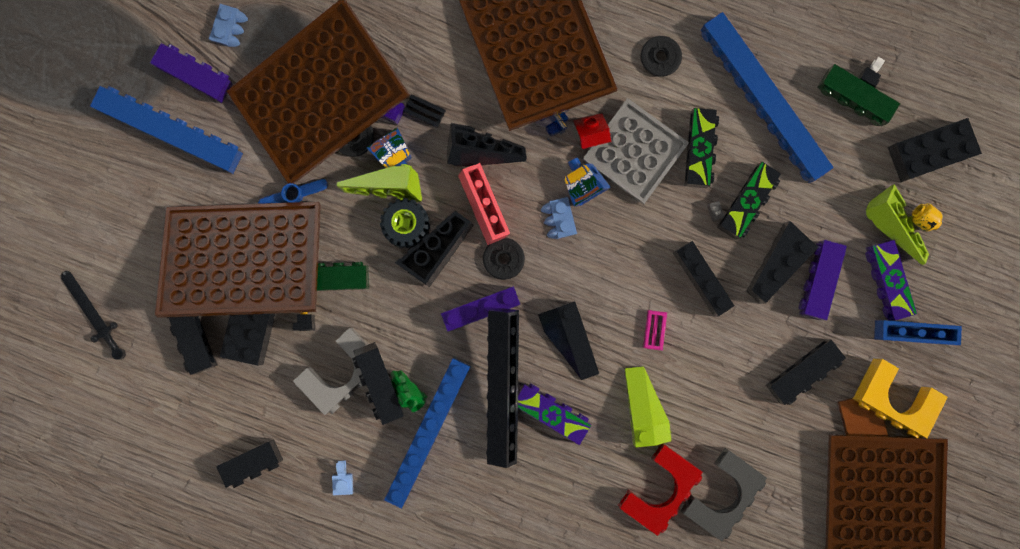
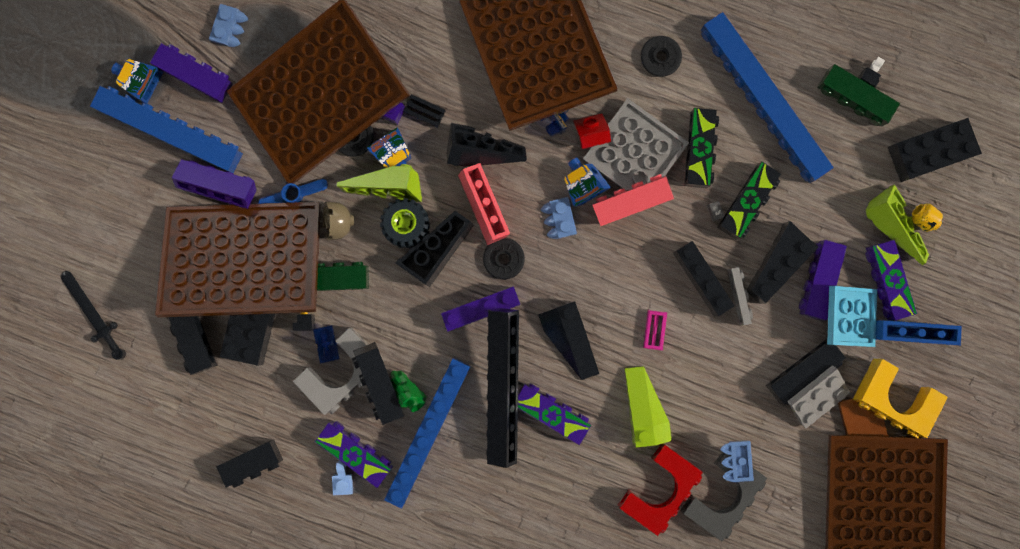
(137, 78): none -> torso
(214, 183): none -> dark purple brick
(326, 344): none -> clear blue hips
(336, 220): none -> dark tan cylinder
(354, 453): none -> dark purple brick
(634, 200): none -> coral brick
(739, 461): none -> medium blue plate
(740, 296): none -> light grey plate
(819, 397): none -> light grey plate
(852, 316): none -> medium azure plate

